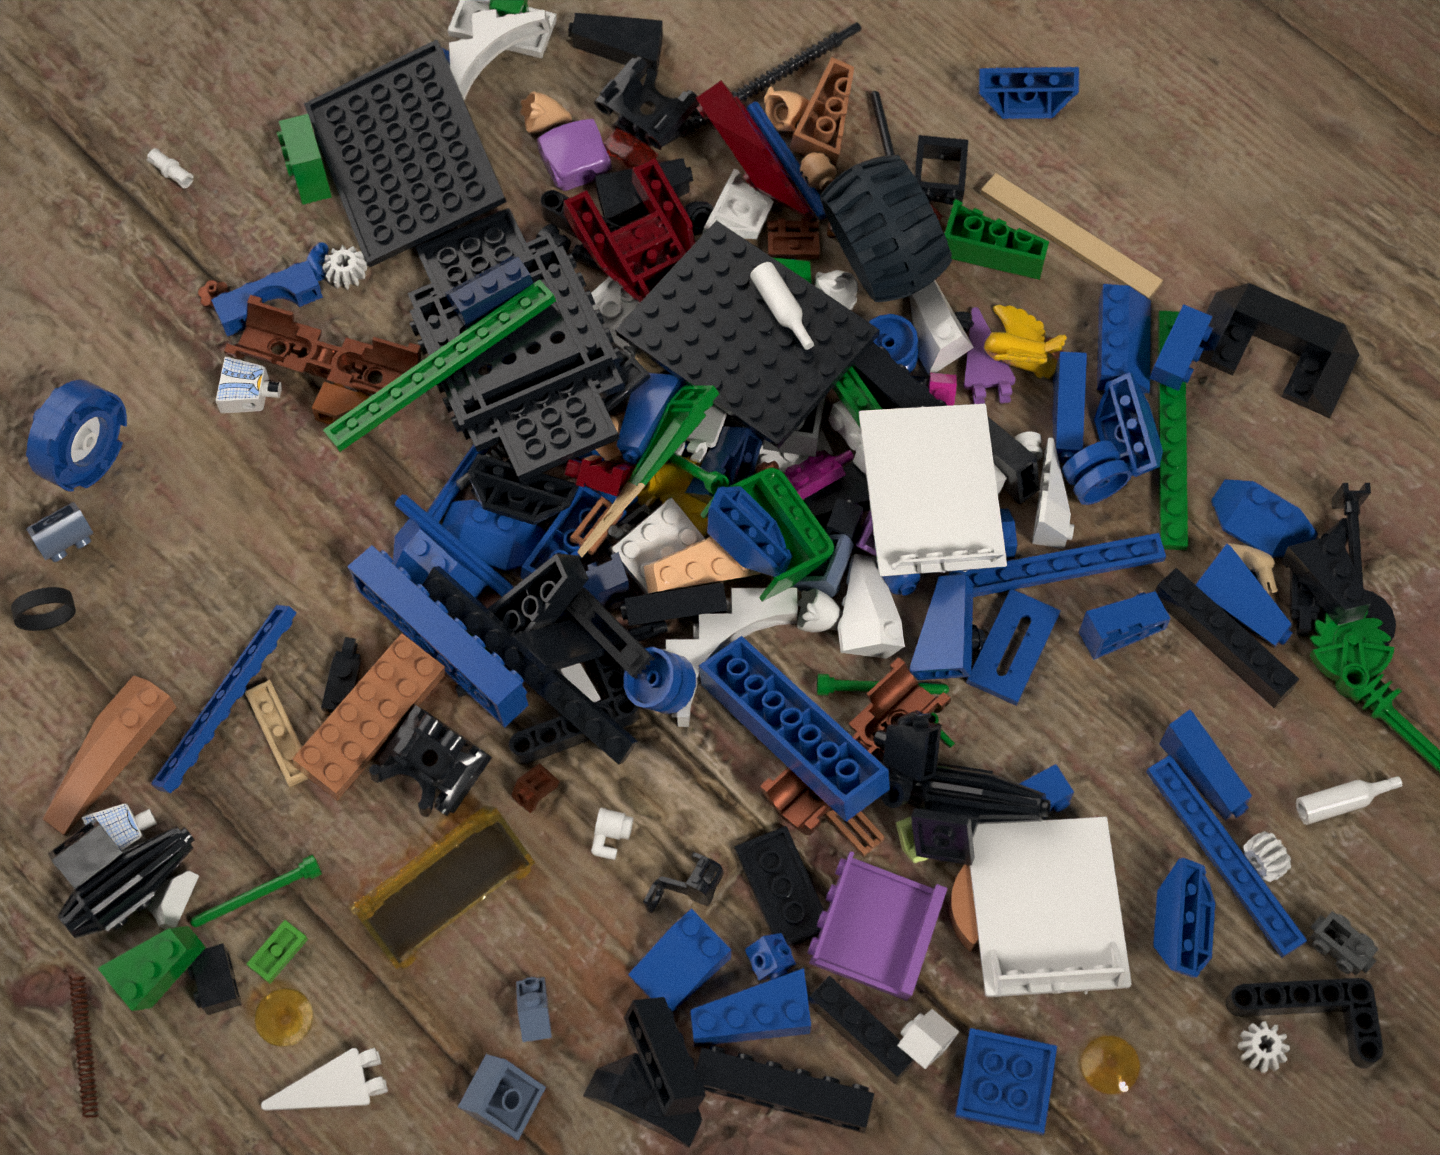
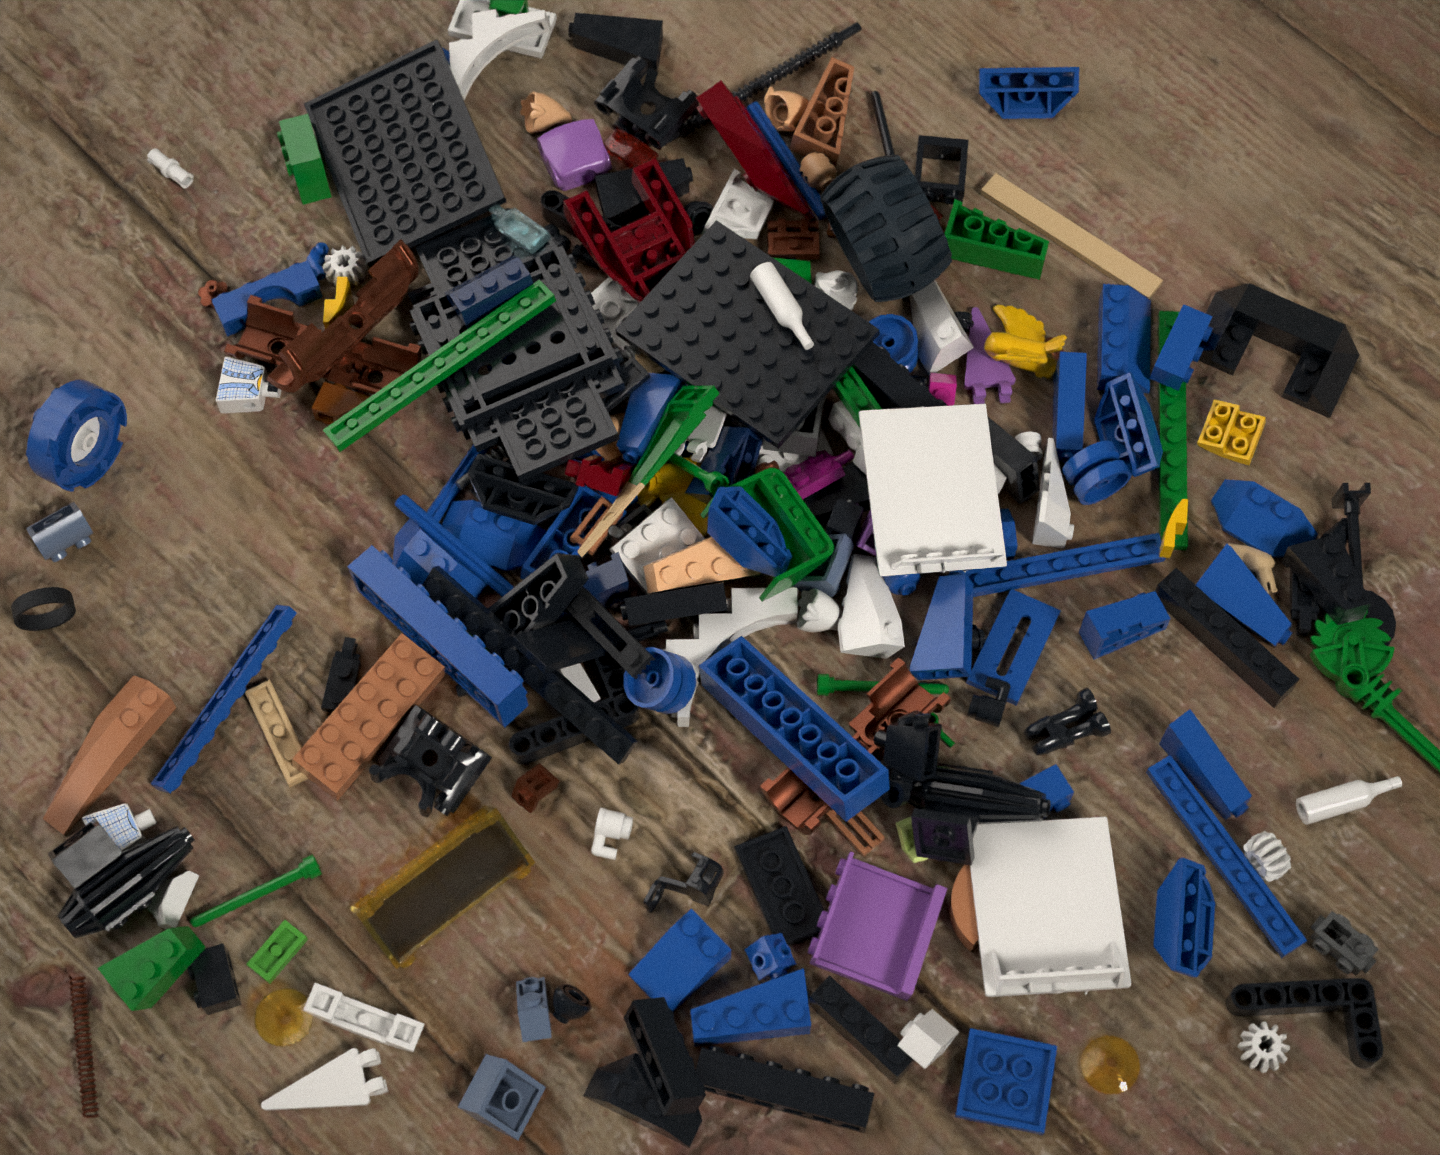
(316, 352): none -> copper piece
(341, 304): none -> yellow slope
(363, 1019): none -> white slope
(519, 228): none -> clear light blue hinge
(570, 1003): none -> black brick
(987, 708): none -> black piece
(1062, 737): none -> black piece
(1175, 526): none -> yellow slope
(1231, 432): none -> yellow slope

